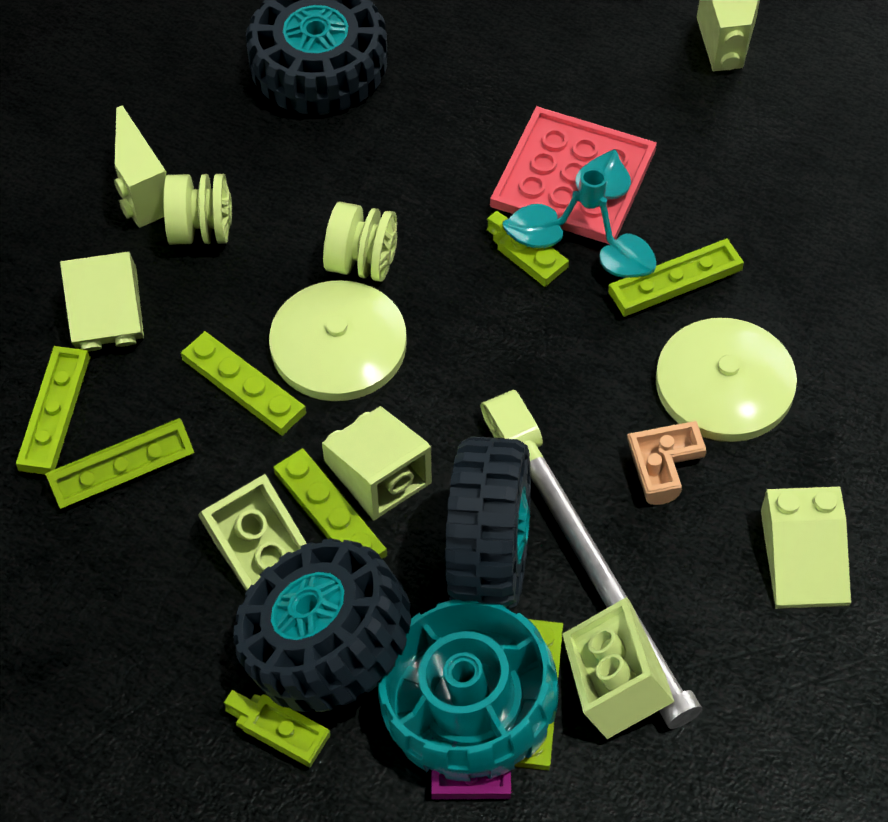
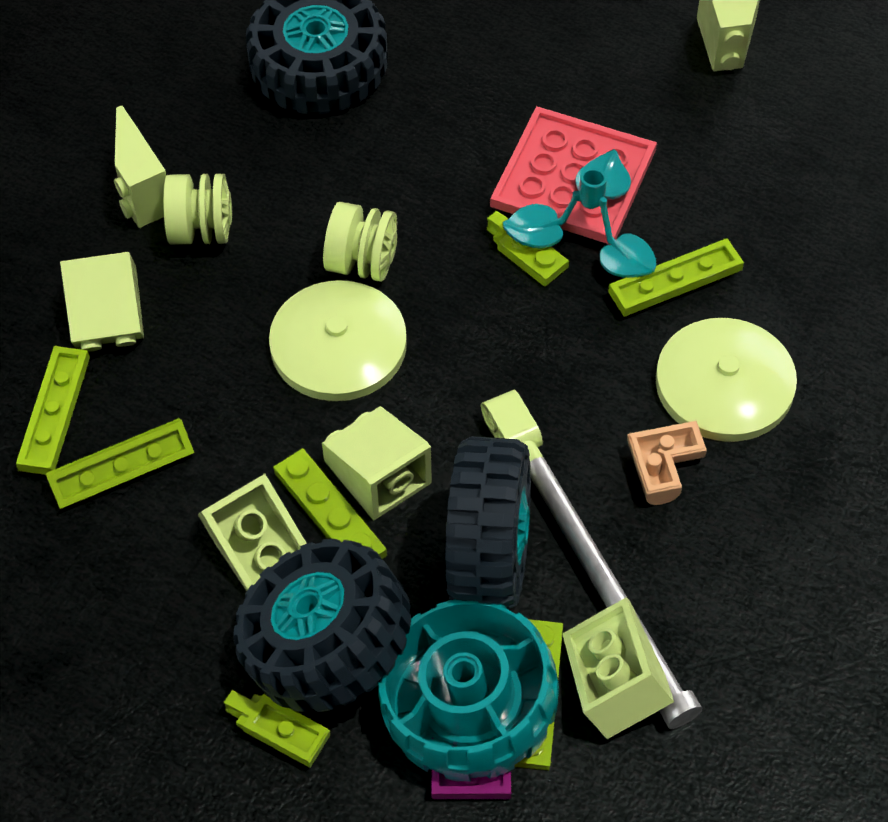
(243, 383): lime plate -> none
(807, 547): yellowish green slope -> none

